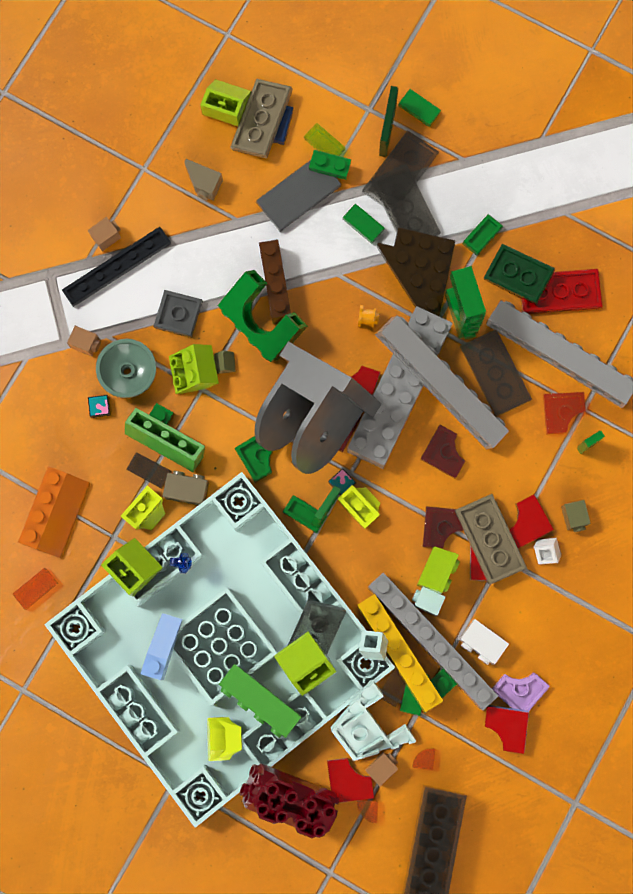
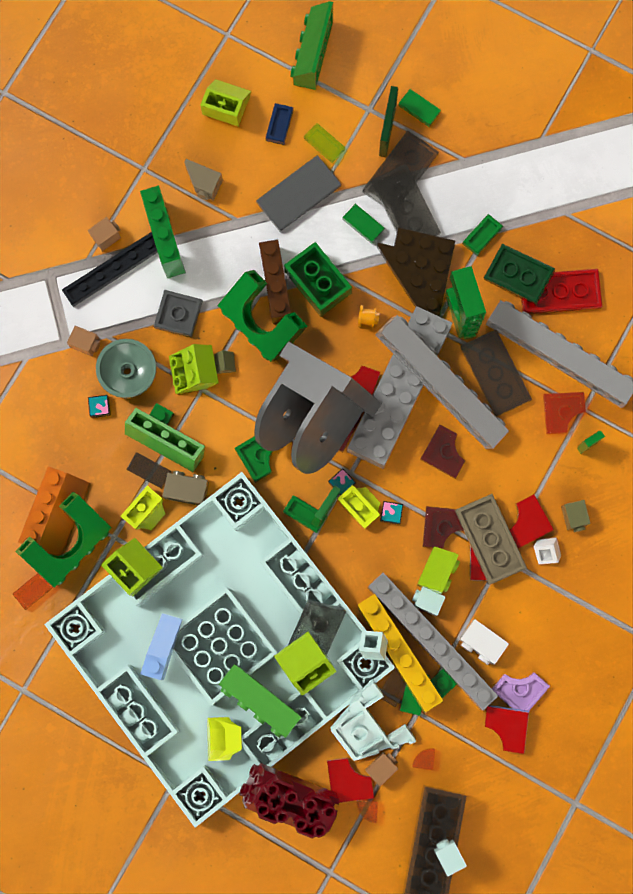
(90, 531): none -> green arch
(162, 232): none -> green arch
(184, 562): clear blue plate -> none
(261, 118): dark tan tile -> none
(313, 46): none -> green slope
(318, 279): none -> green brick
(330, 164): green plate -> none
(391, 512): none -> tile
(449, 857): none -> light aqua brick

